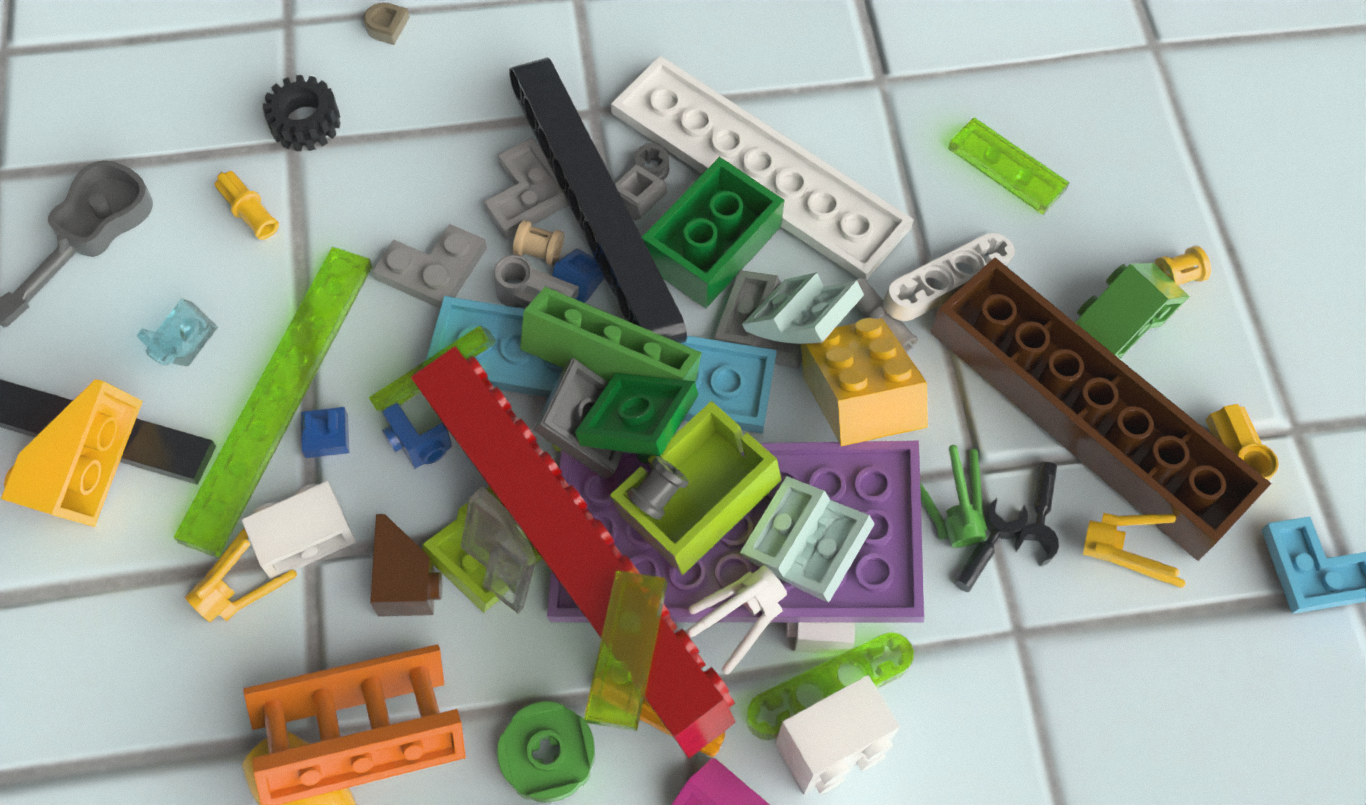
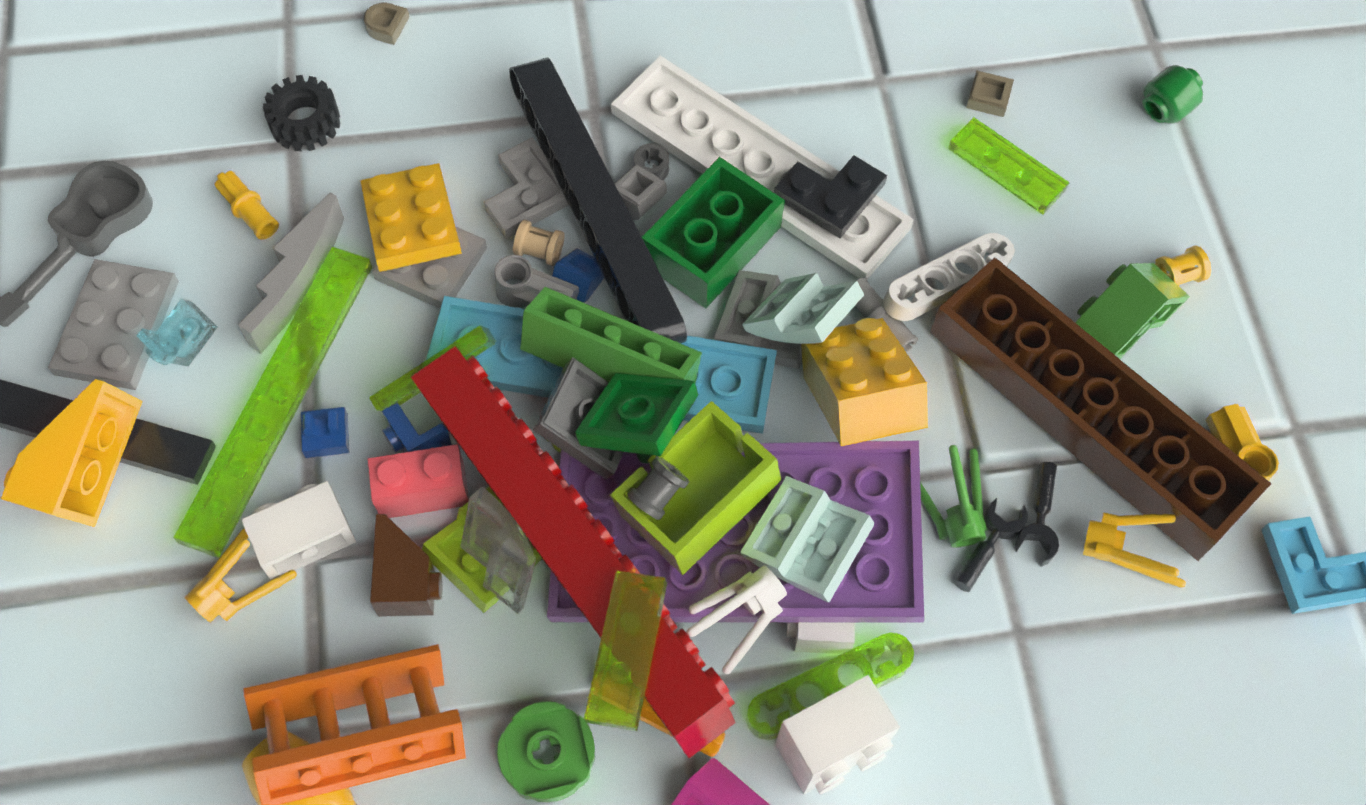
(105, 321): none -> light grey plate
(299, 260): none -> light grey slope
(410, 217): none -> yellow plate
(418, 481): none -> coral brick
(835, 202): none -> black plate
(990, 93): none -> dark tan tile
(1173, 94): none -> green head

